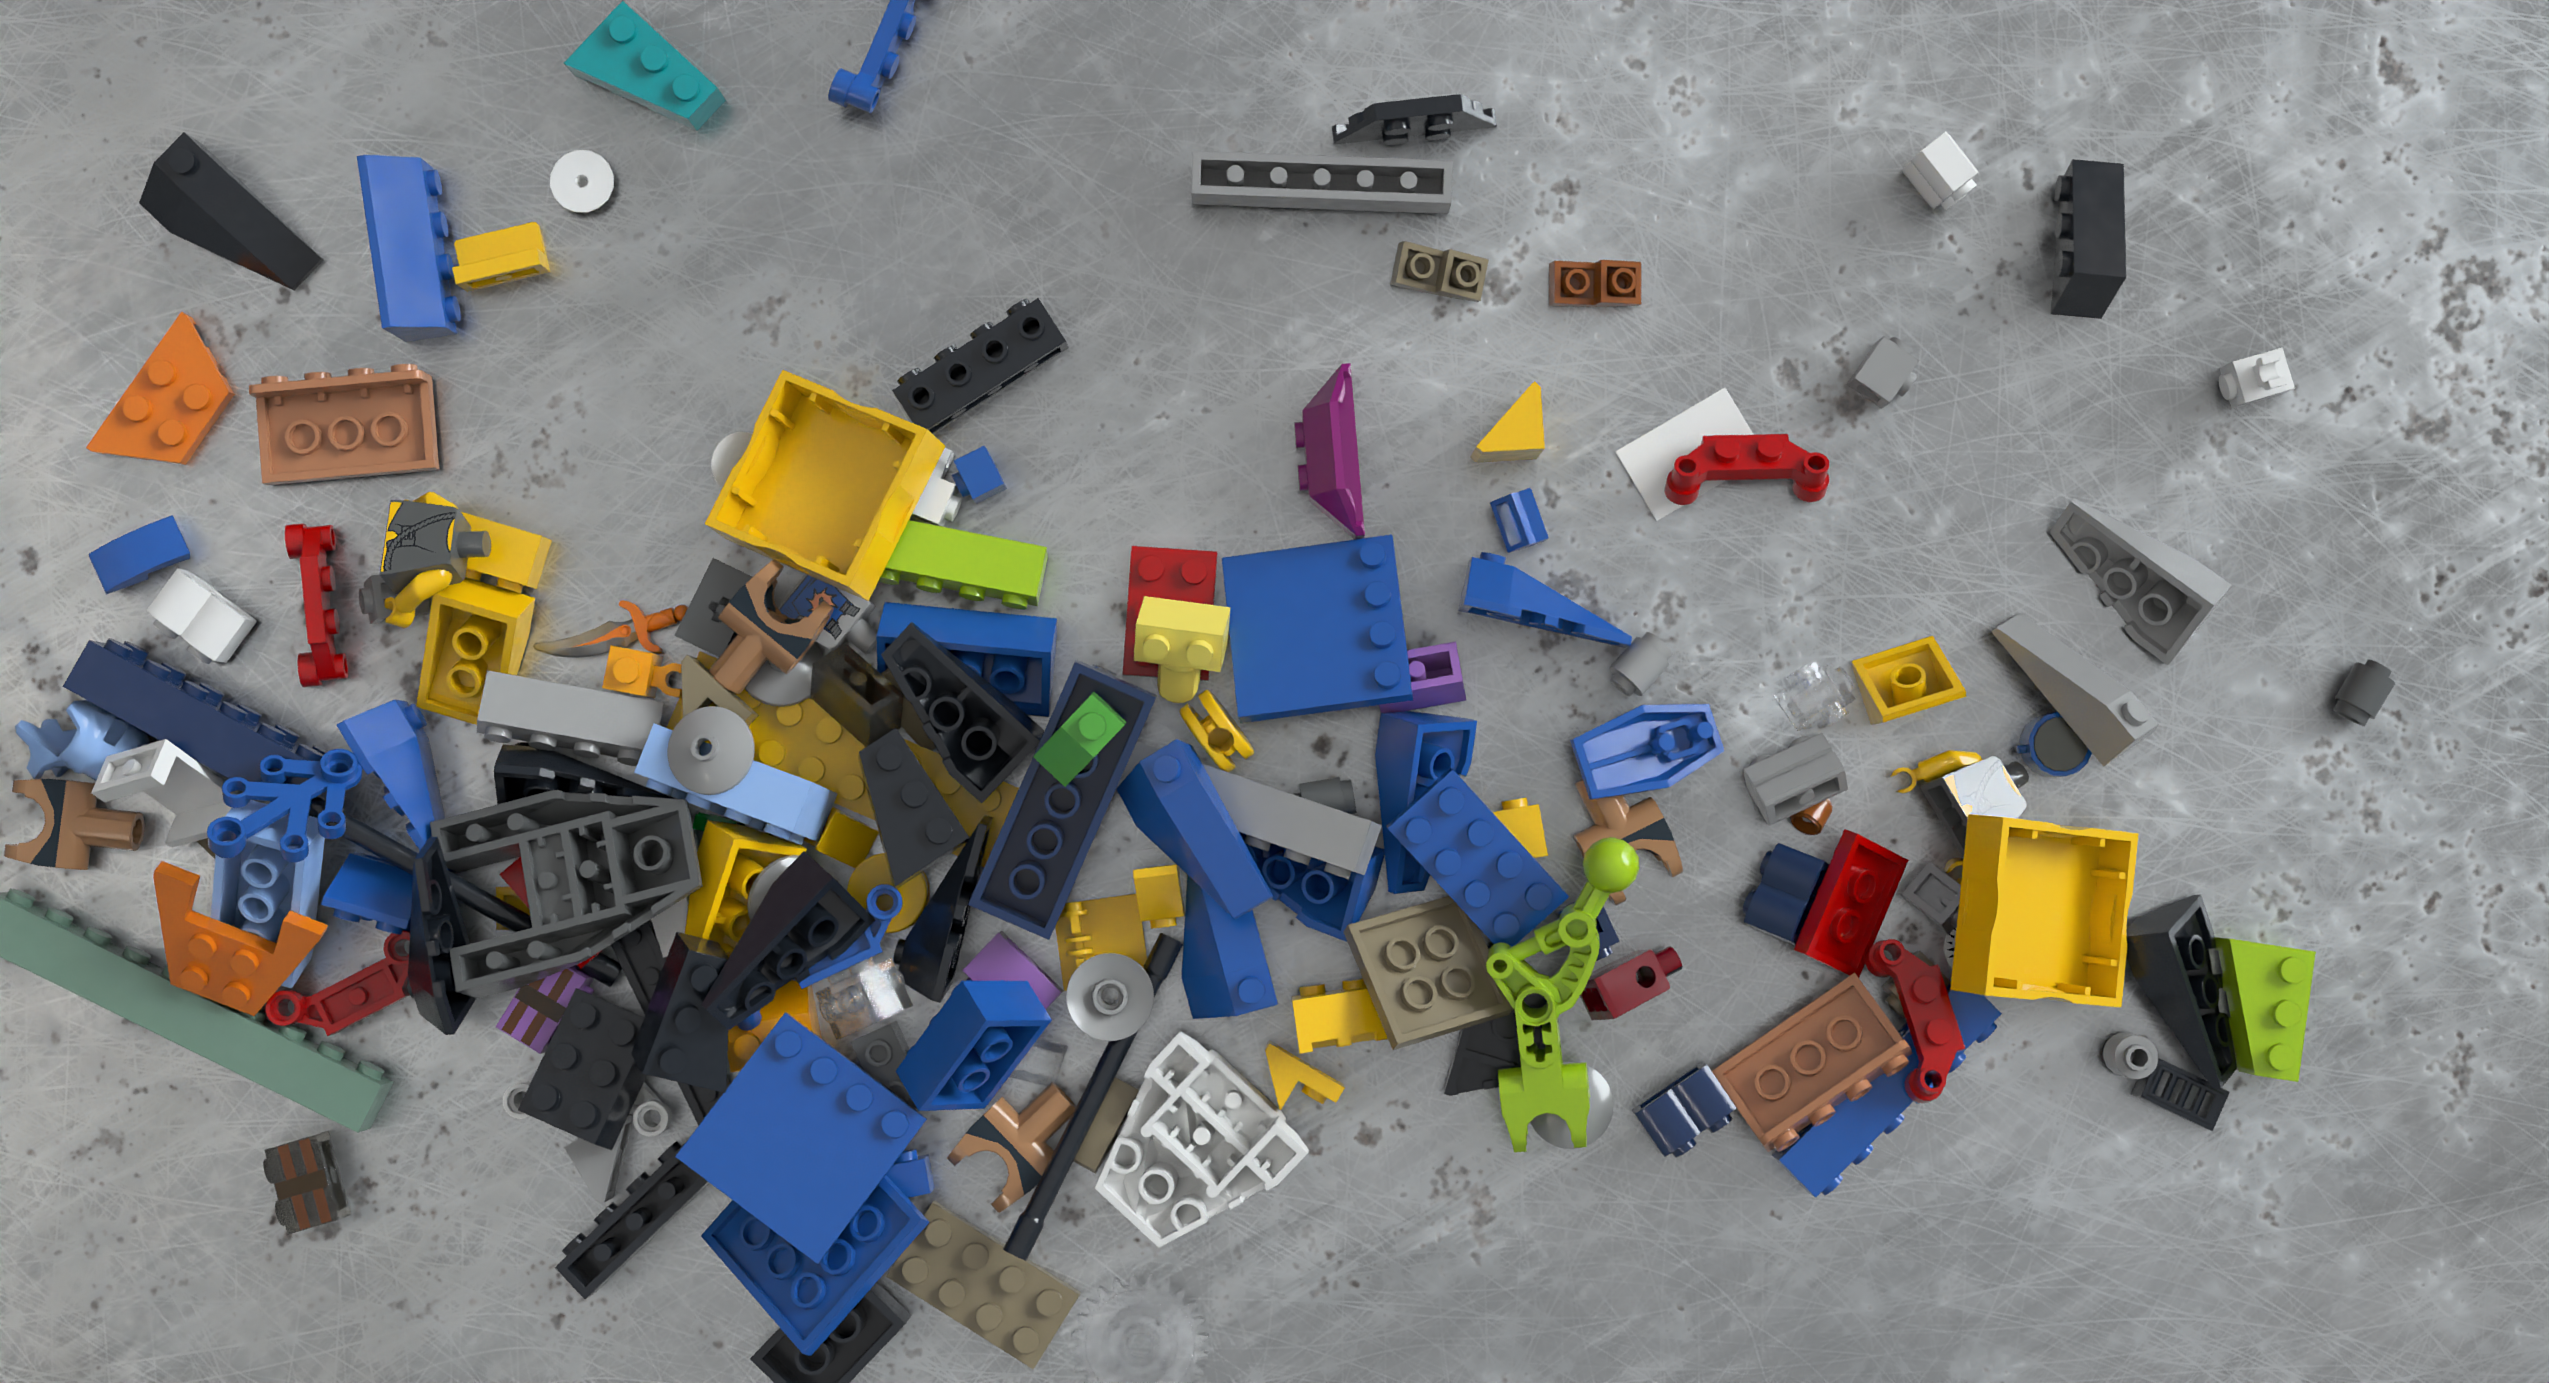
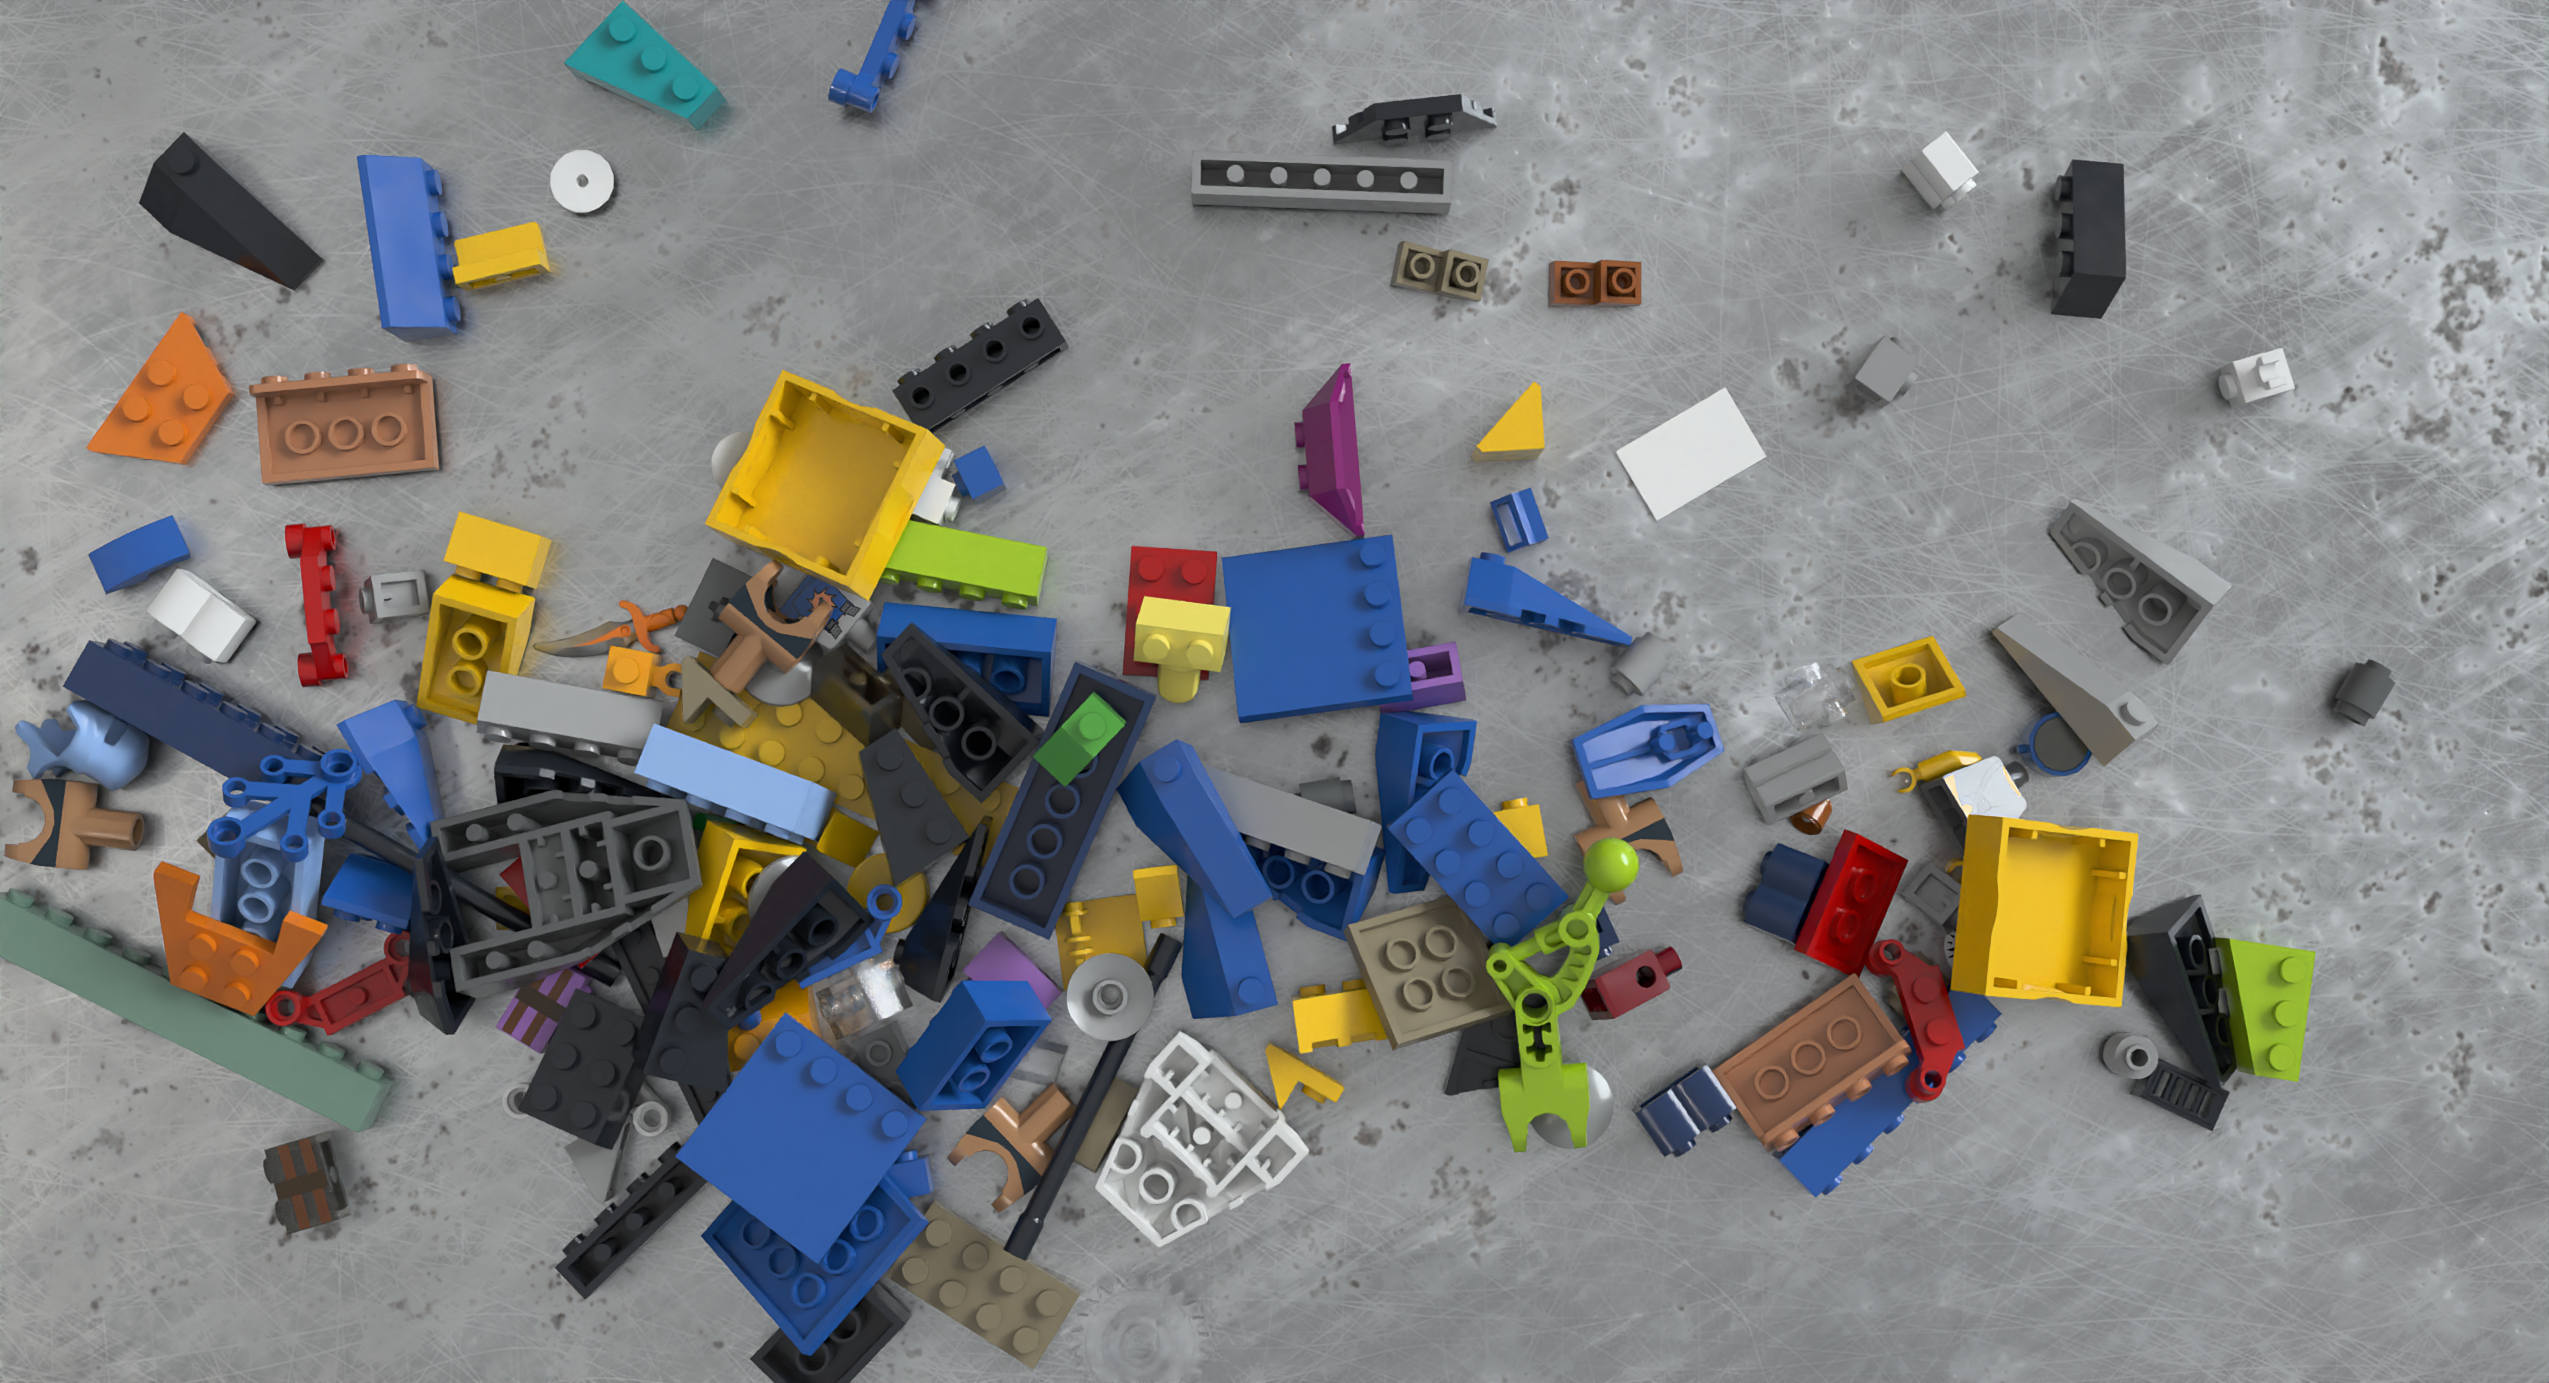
(171, 780): white panel -> none
(425, 552): dark grey torso -> none
(730, 752): light grey dish -> none
(1217, 732): yellow head -> none
(1748, 459): red plate -> none

